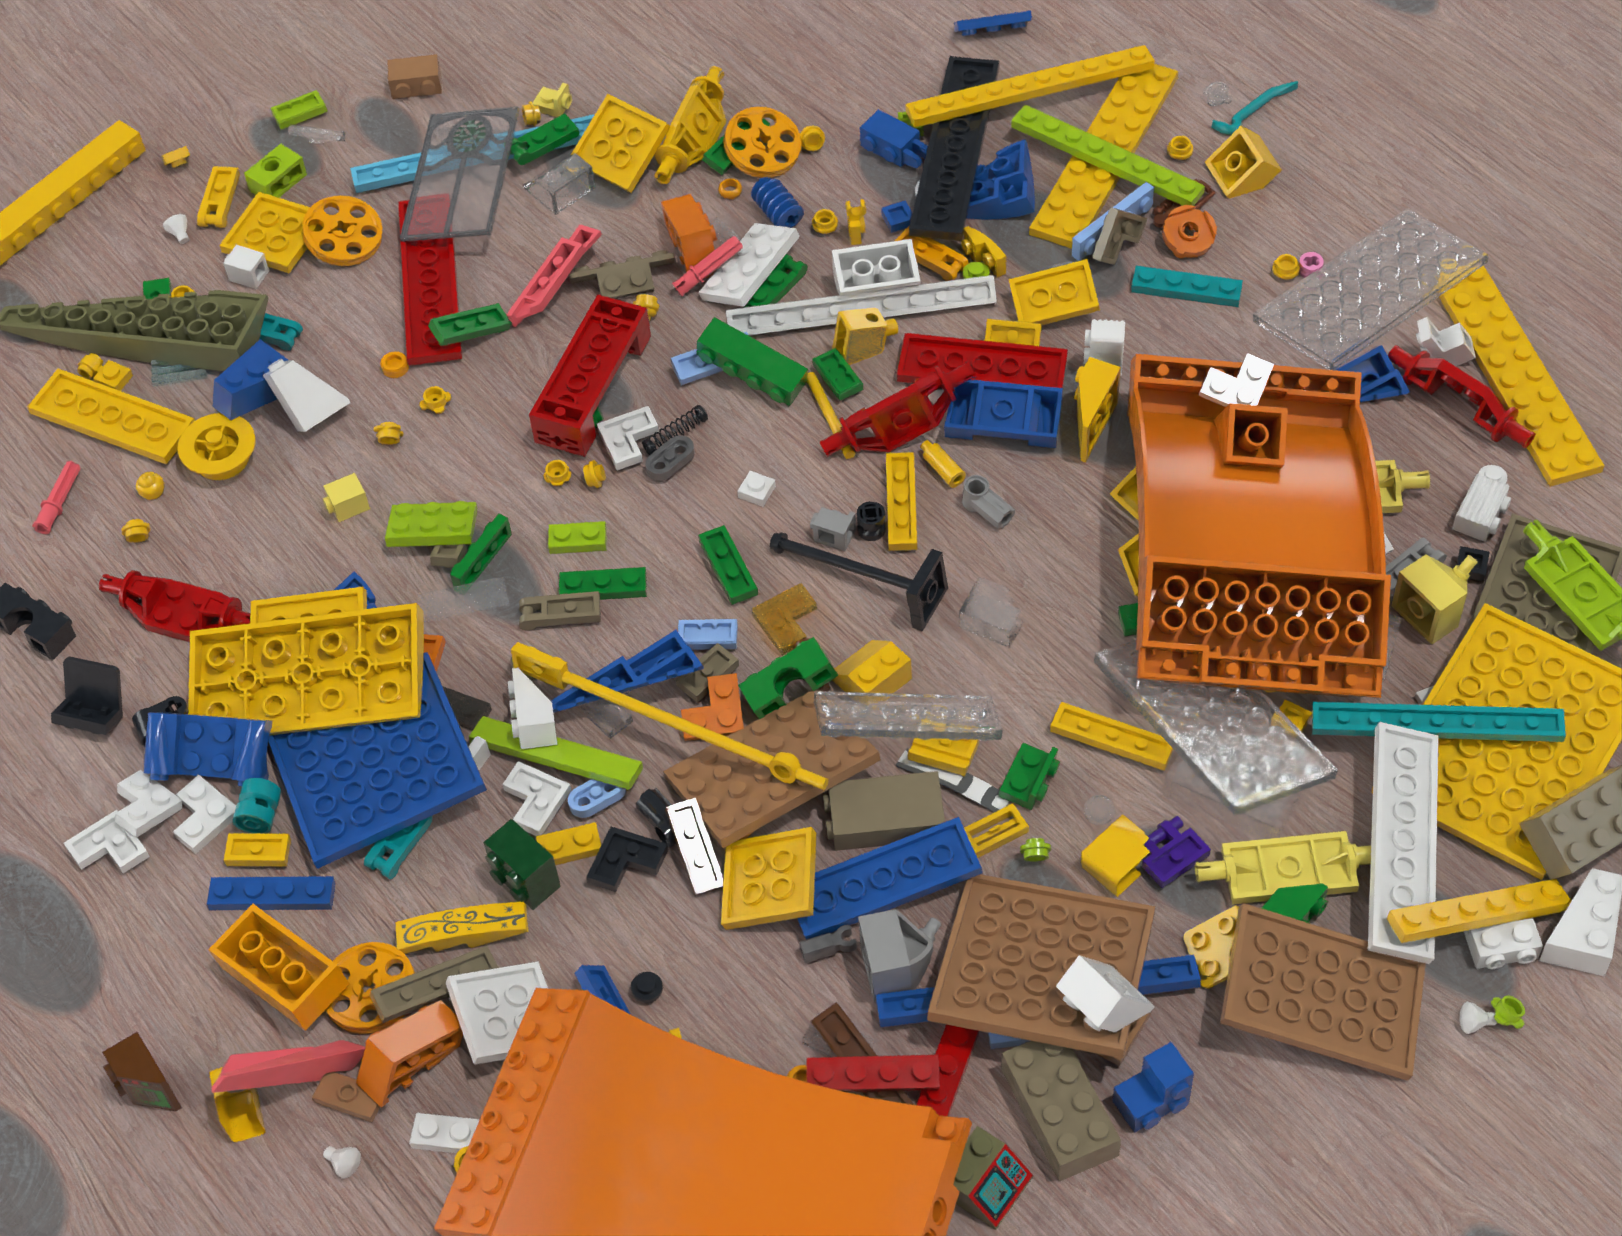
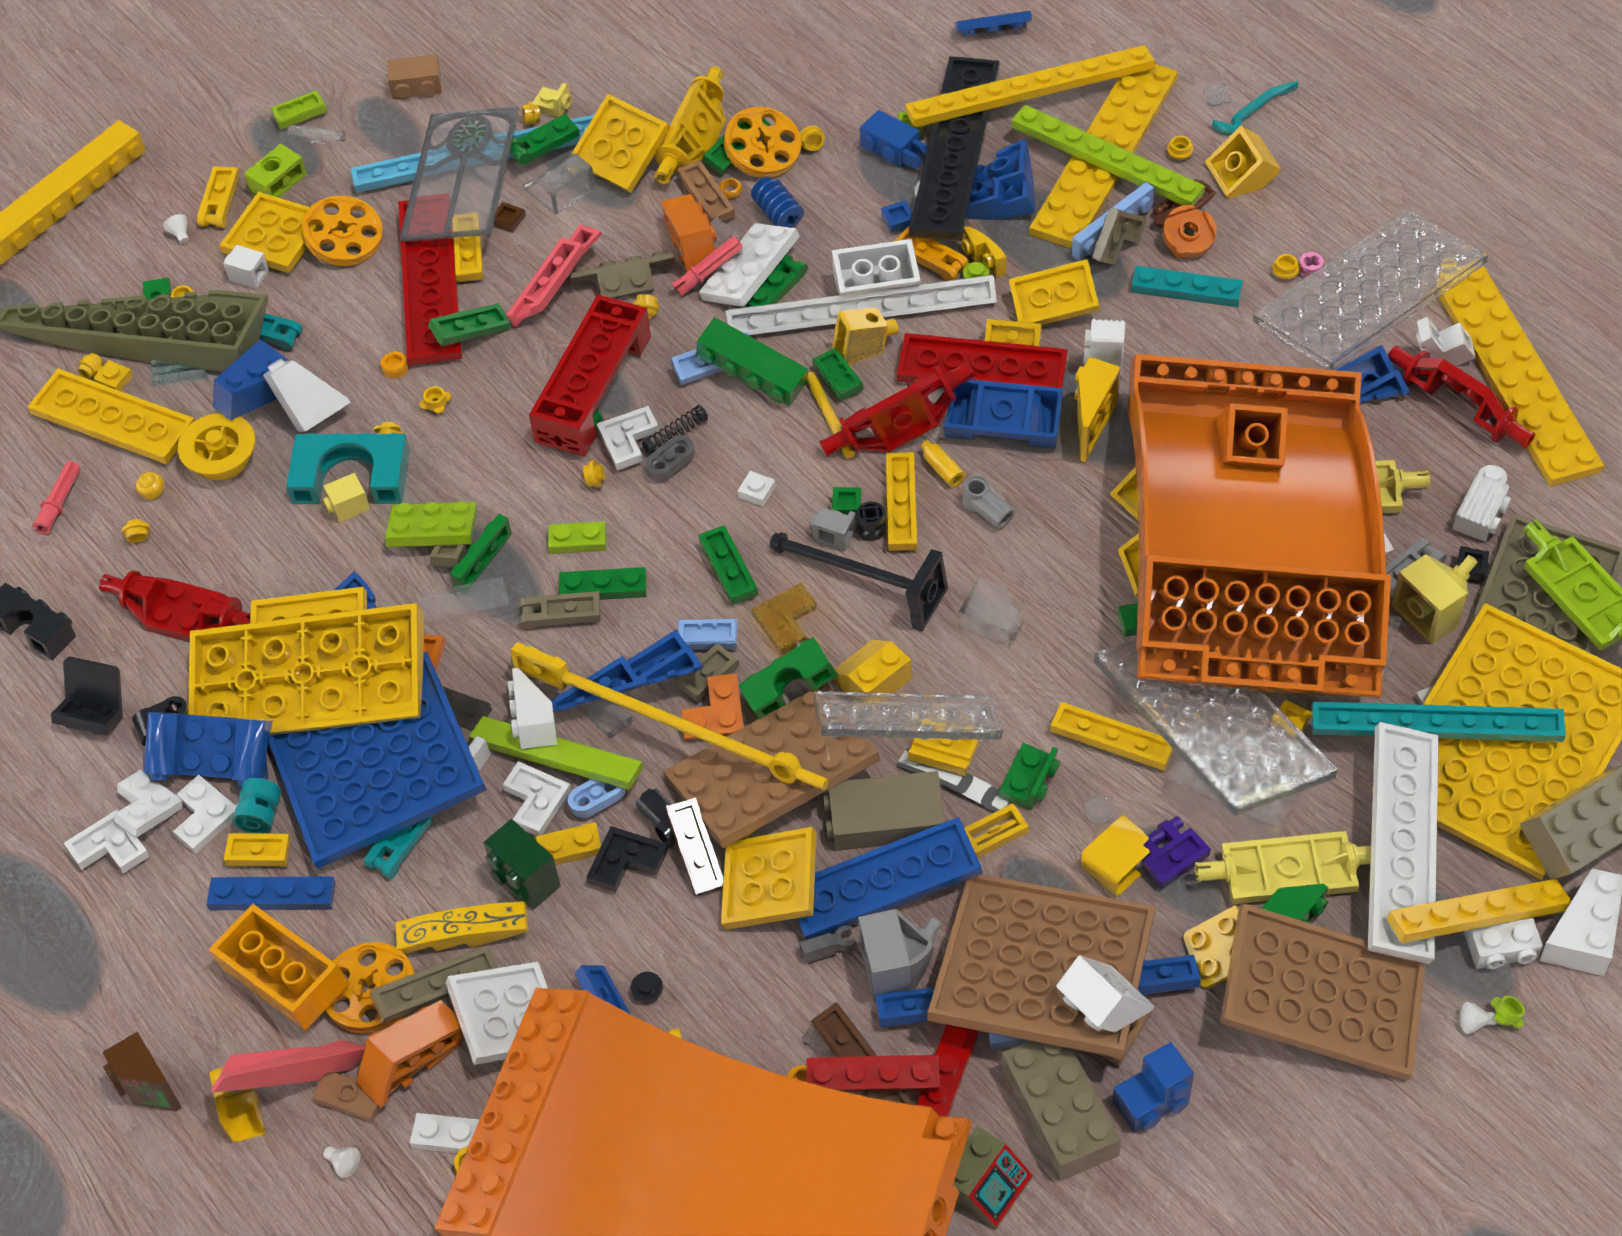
(176, 157): yellow plate -> none
(317, 453): none -> teal arch
(468, 258): none -> yellow plate
(508, 217): none -> reddish brown tile
(557, 473): yellow plate -> none
(706, 191): none -> medium nougat plate
(824, 221): yellow plate -> none
(846, 499): none -> green plate
(856, 221): yellow plate -> none
(1035, 850): lime plate -> none
(1241, 390): white plate -> none

